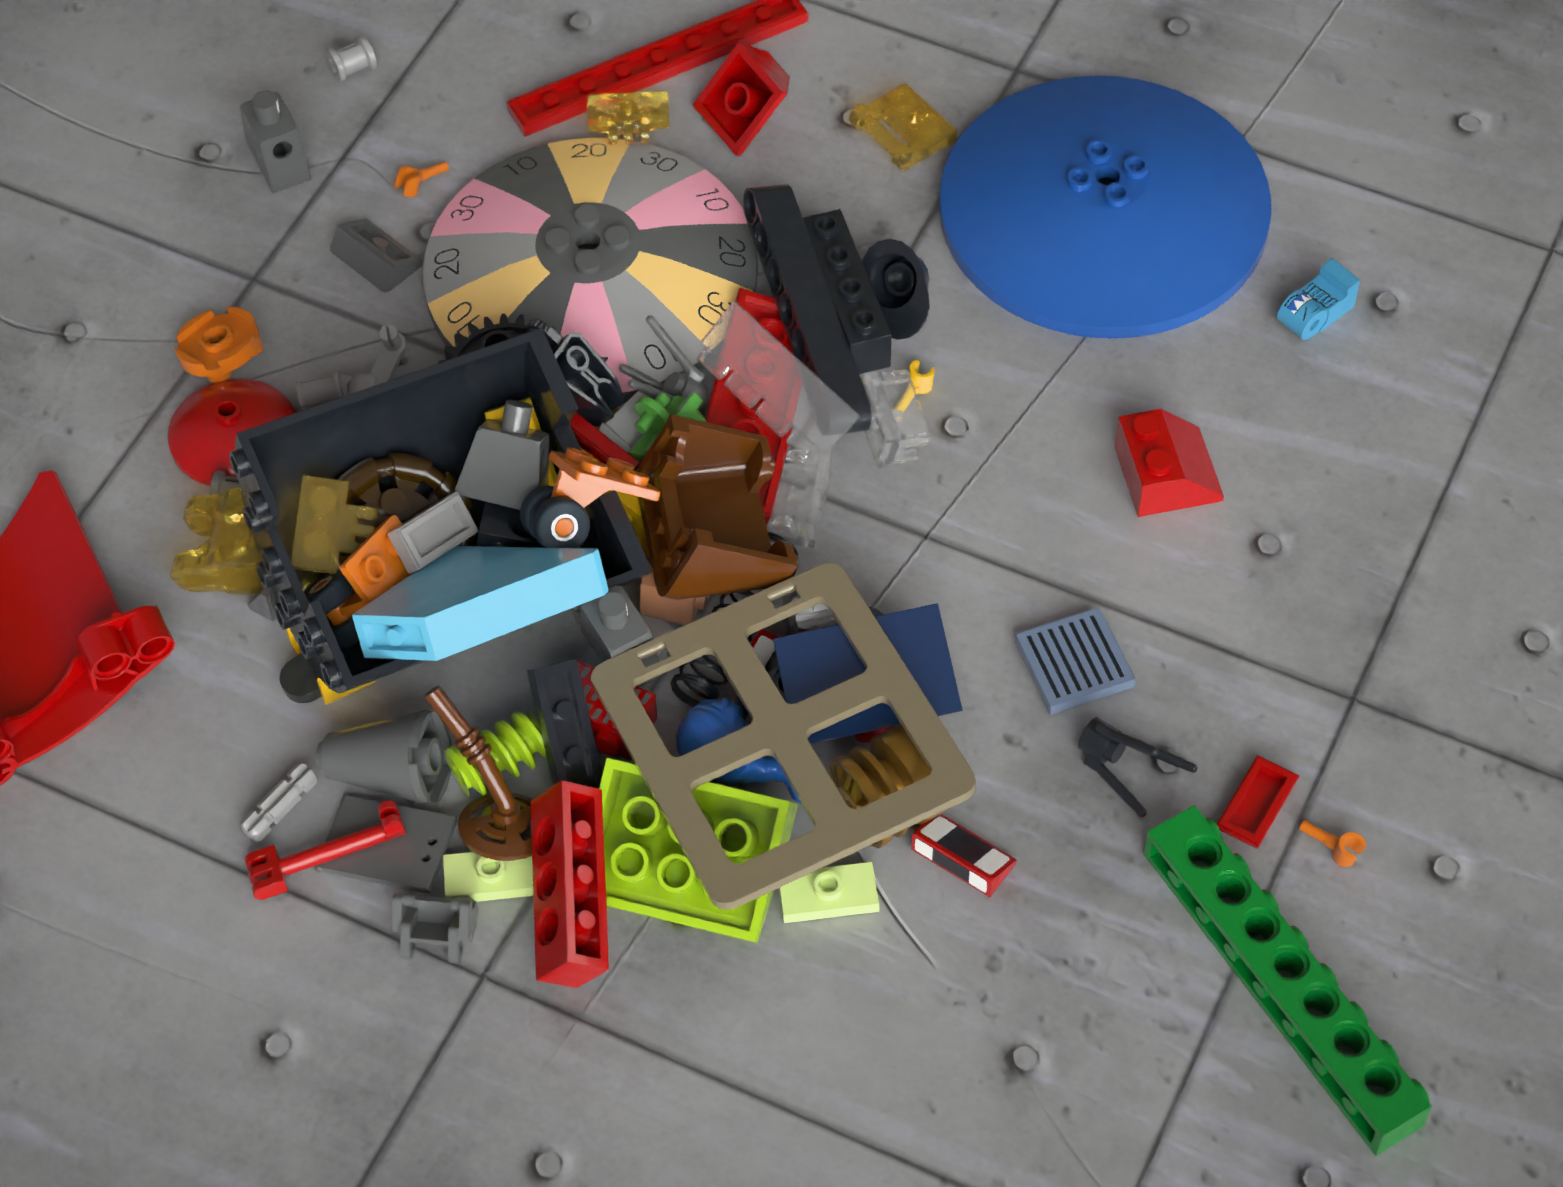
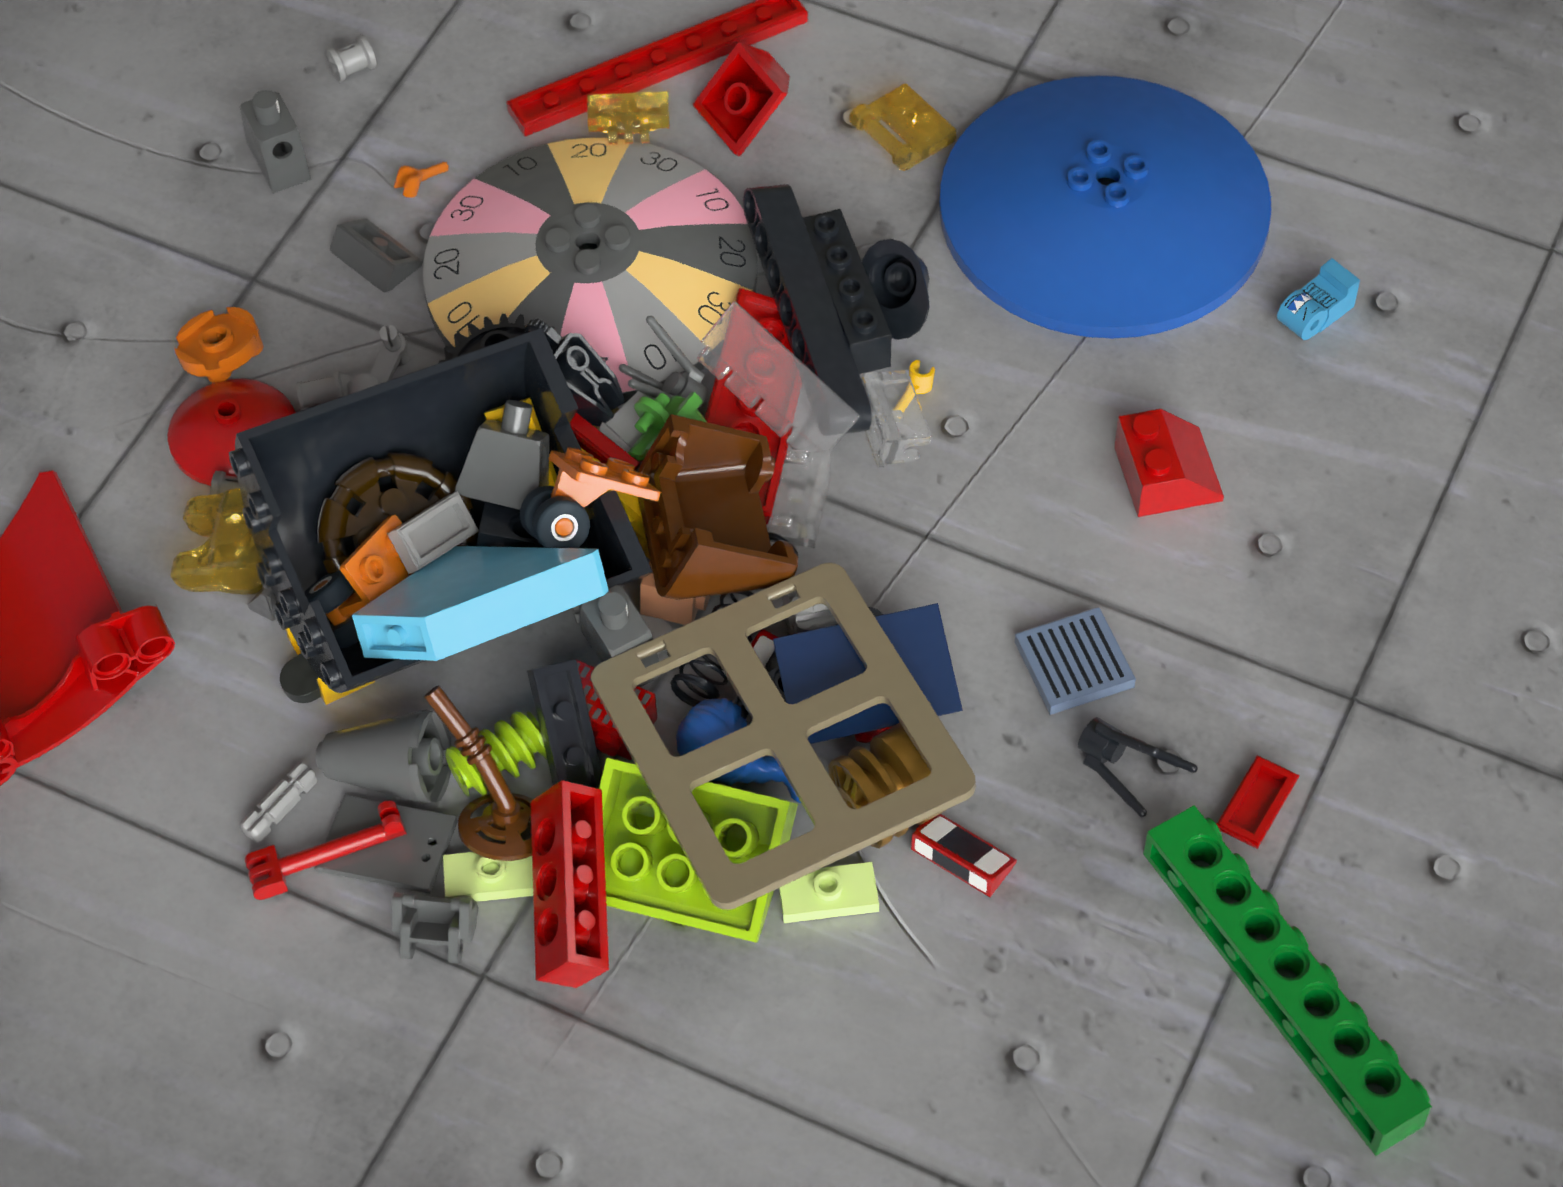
(327, 525): clear yellow hinge -> none
(1339, 853): orange hand -> none

